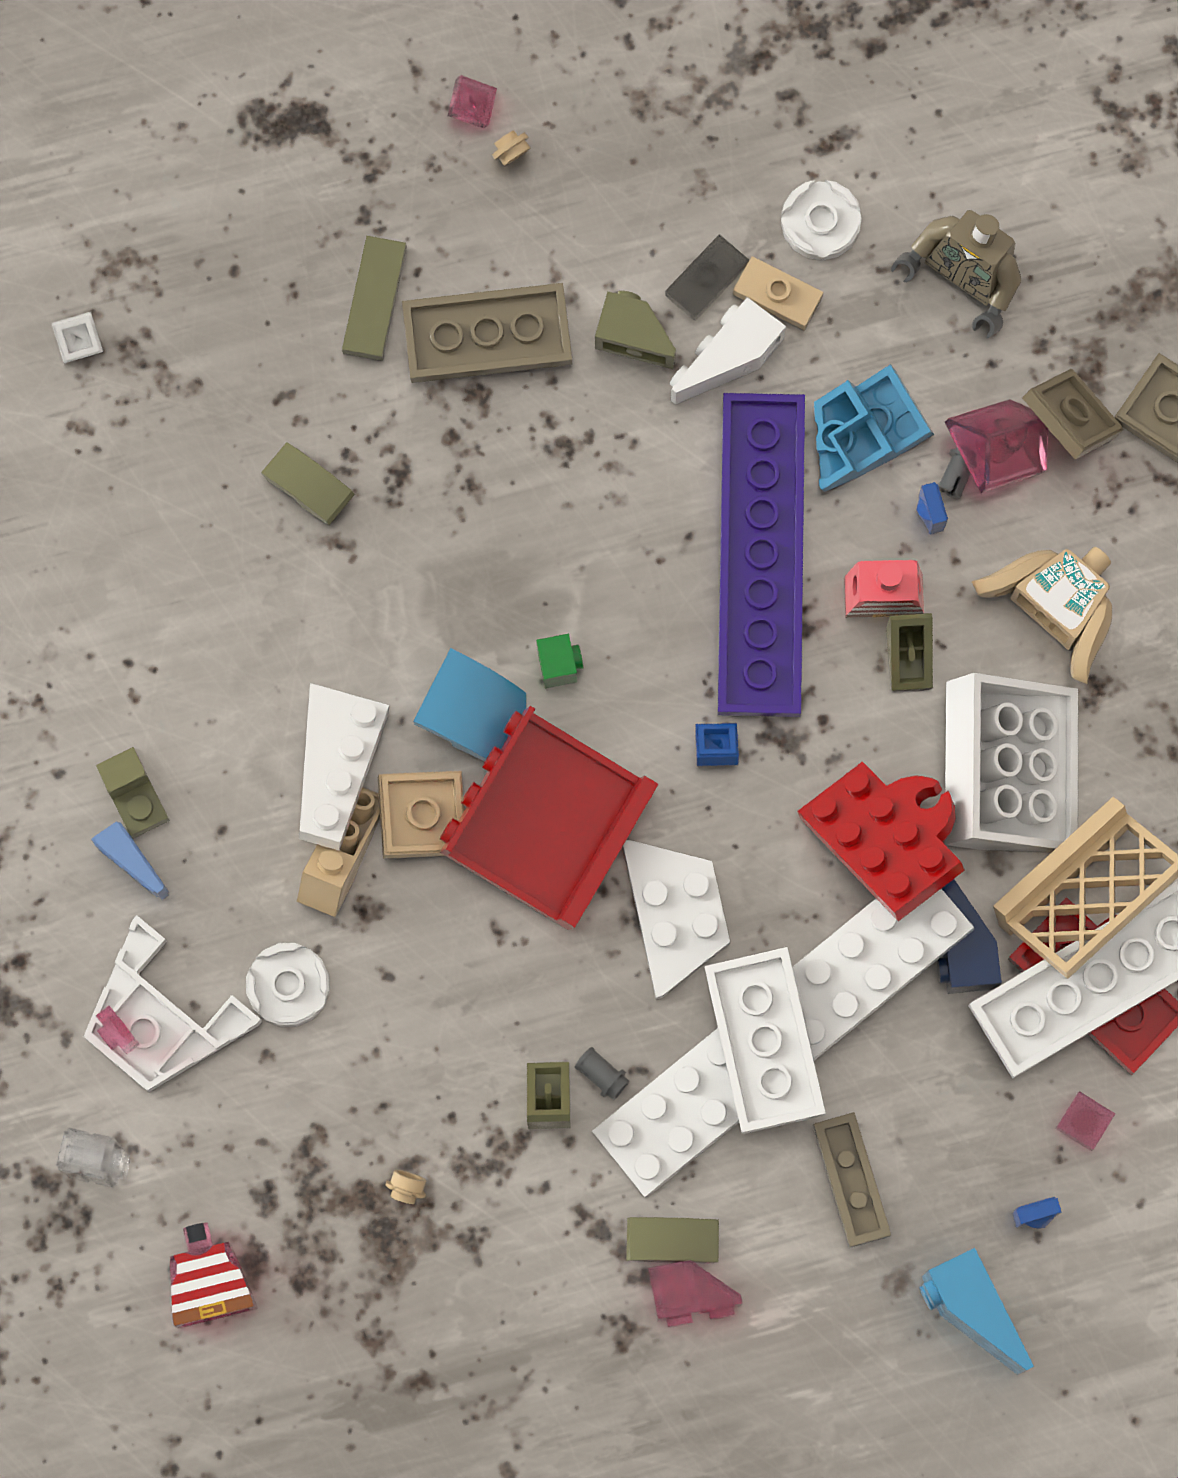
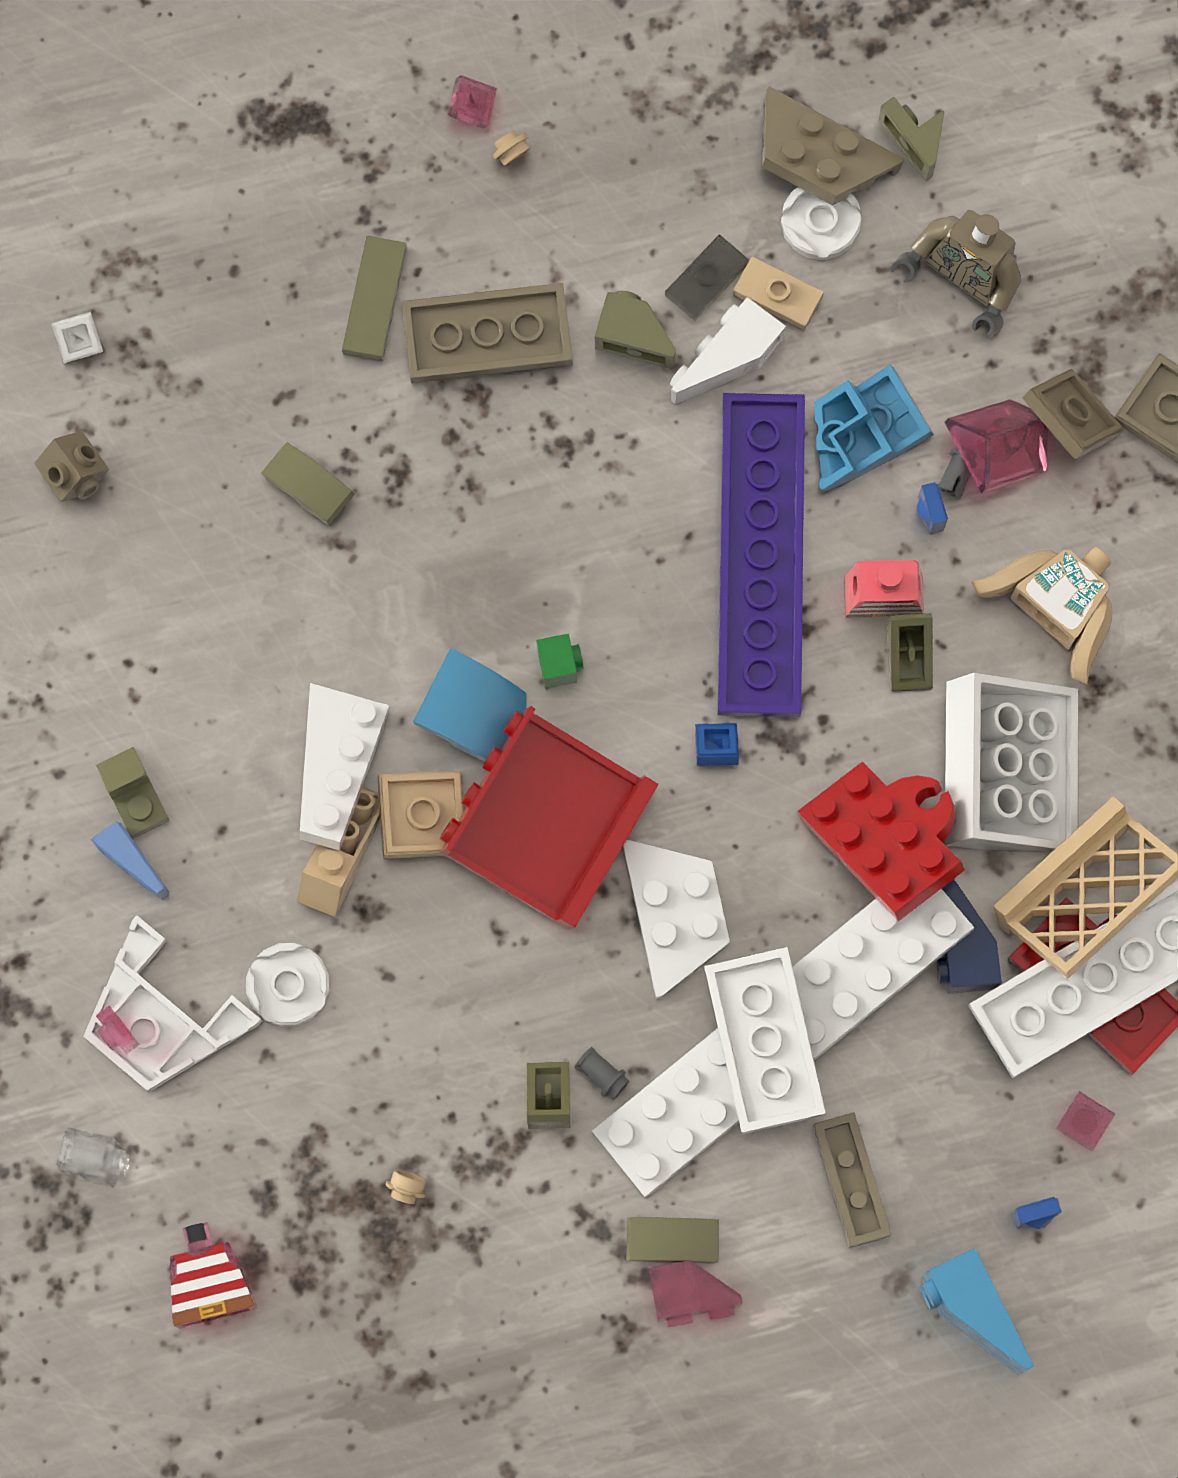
(72, 466): none -> dark tan brick
(819, 151): none -> dark tan wing
(917, 143): none -> olive slope

